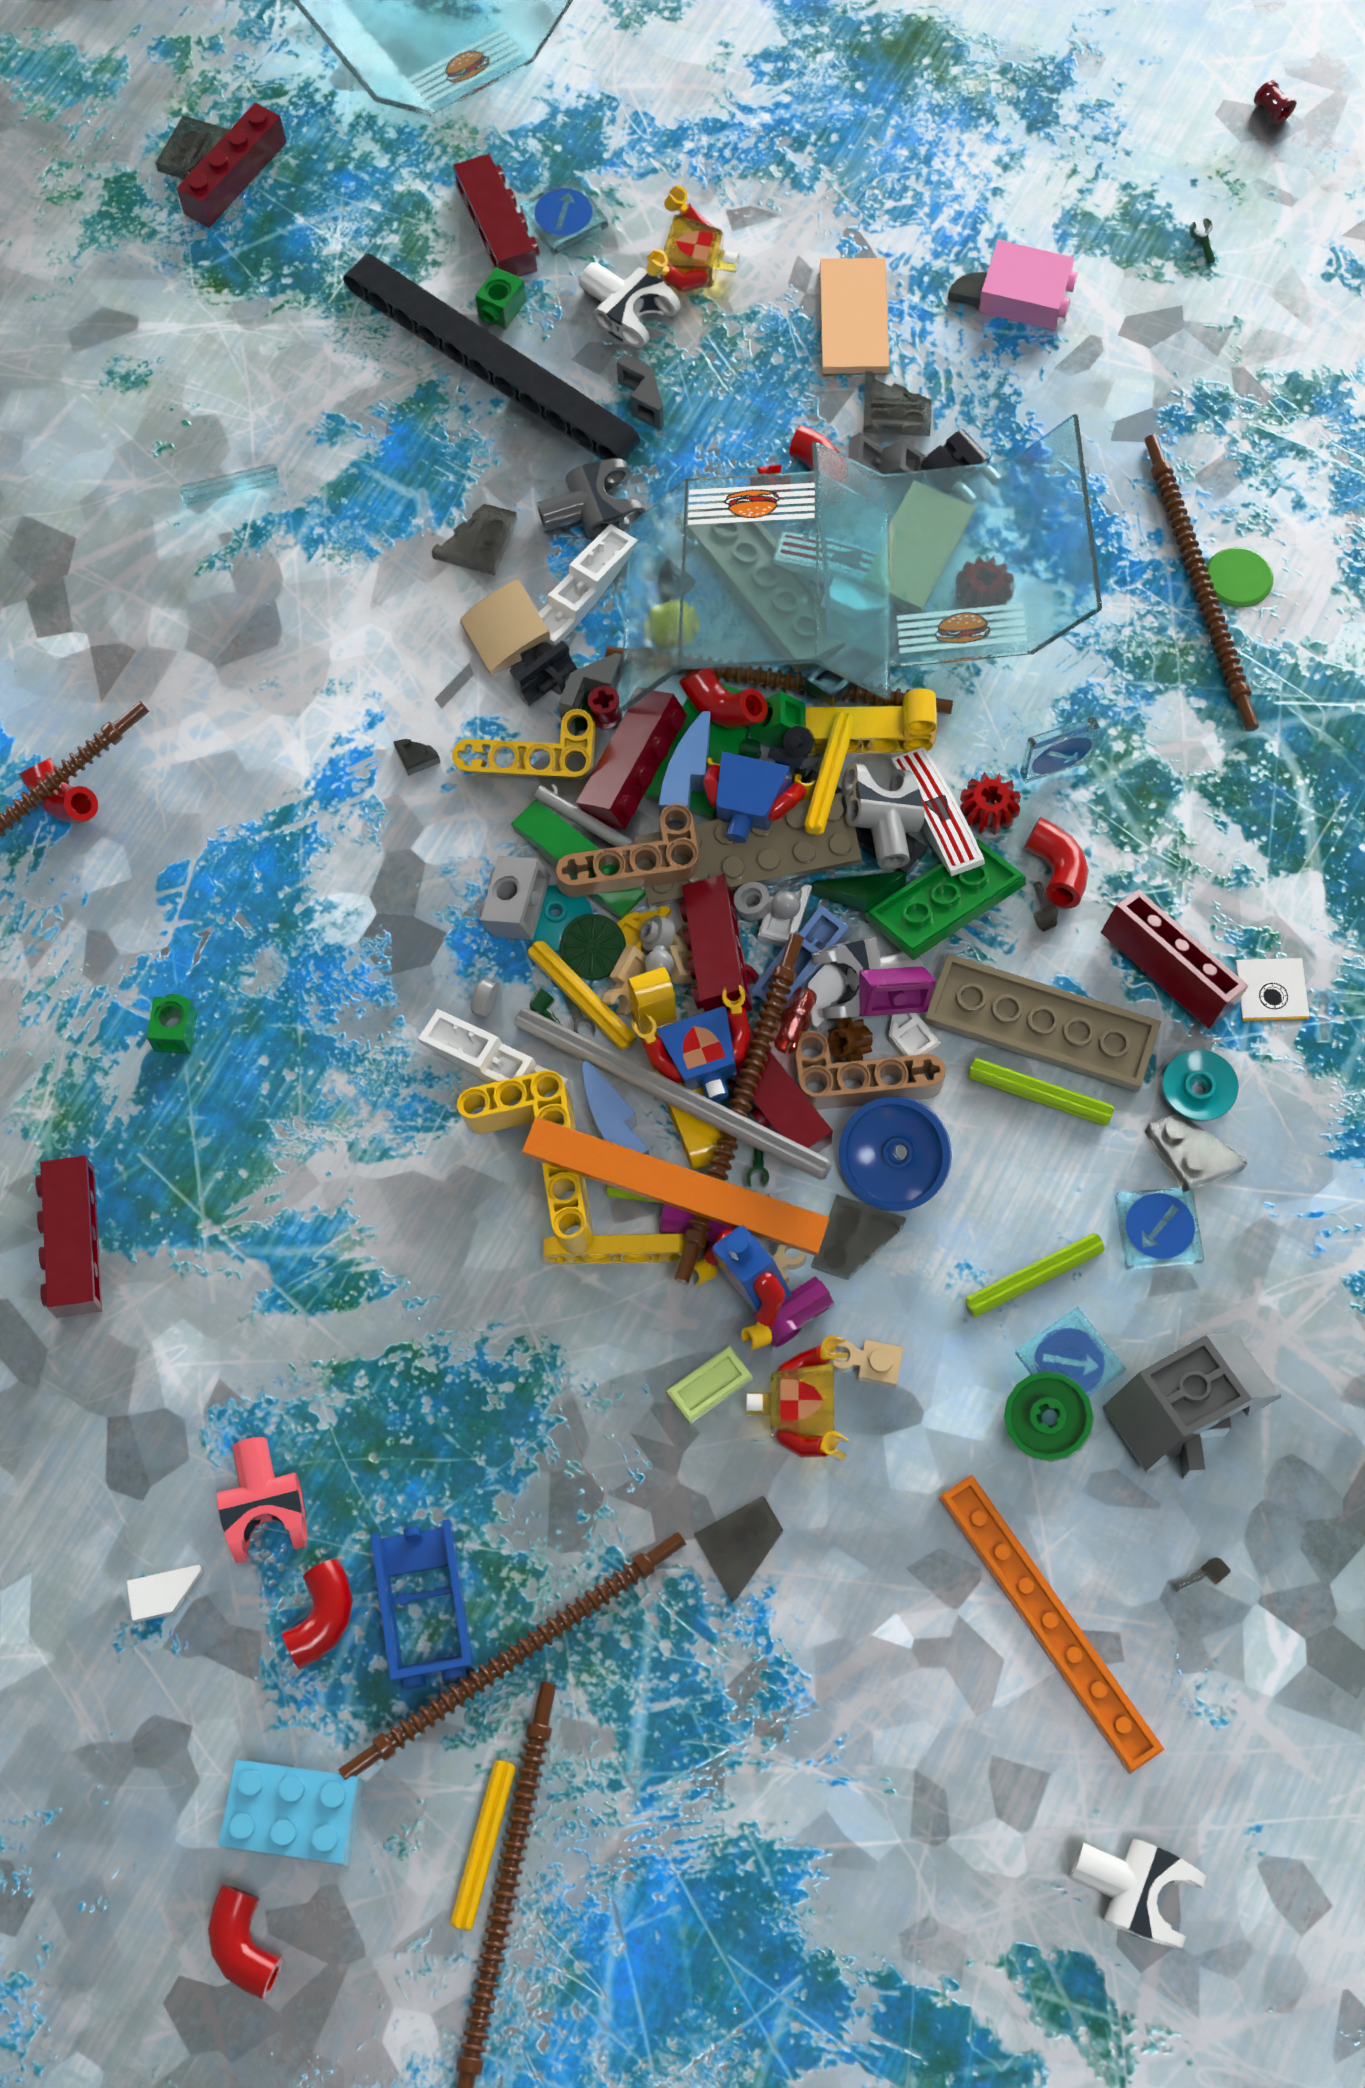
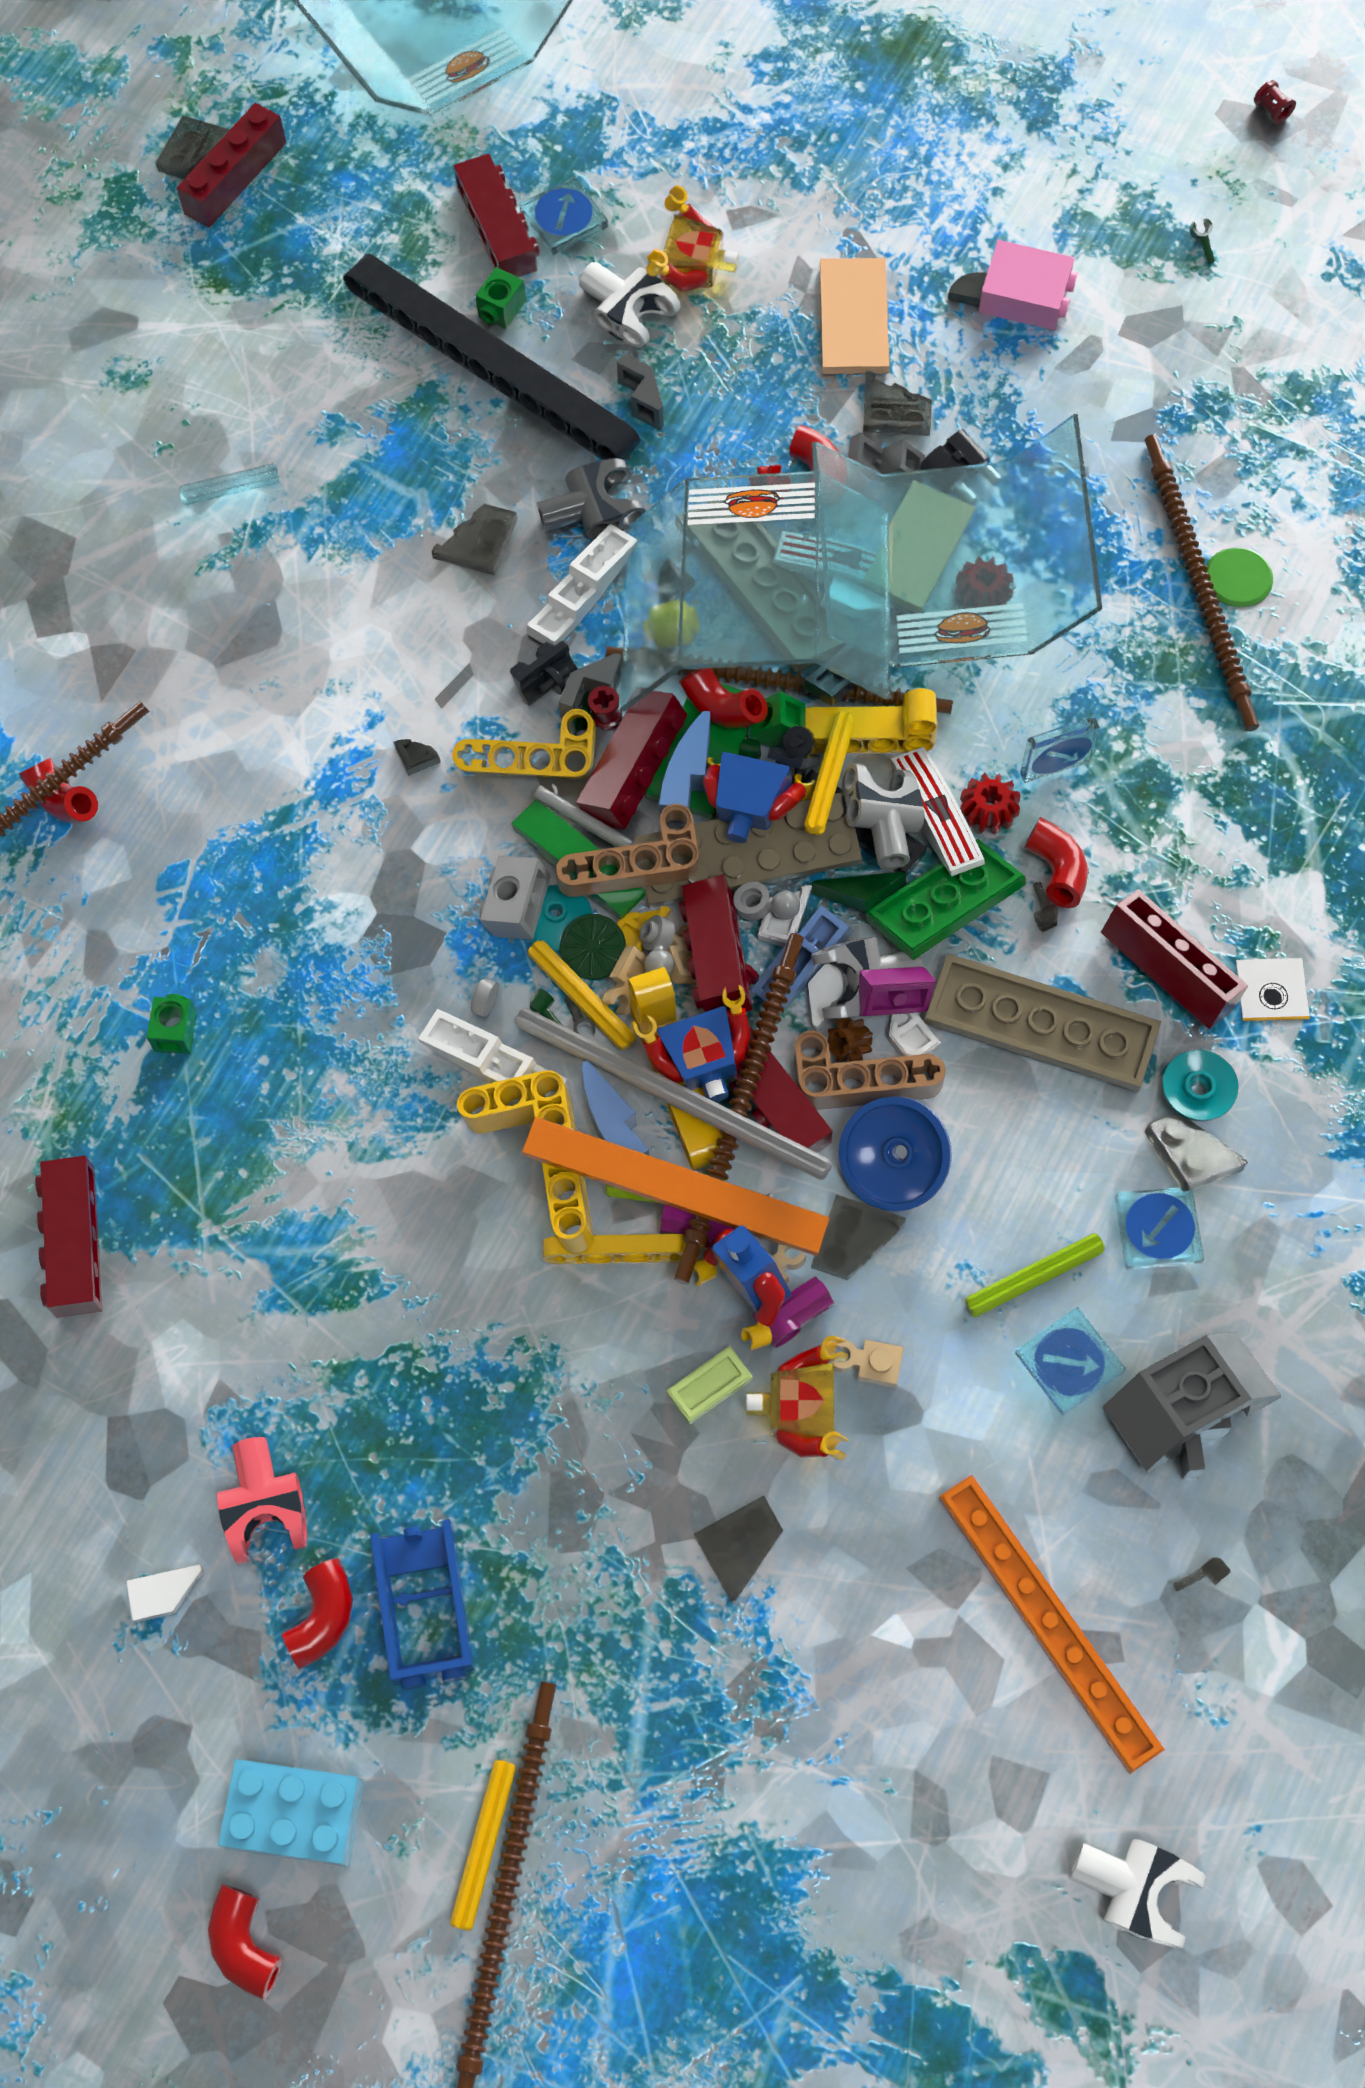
(385, 1745): reddish brown hose -> none
(504, 626): tan slope -> none
(758, 1167): dark green hand -> none
(795, 1020): clear red pin -> none
(1041, 1091): lime axle -> none
(1055, 1393): green wheel -> none

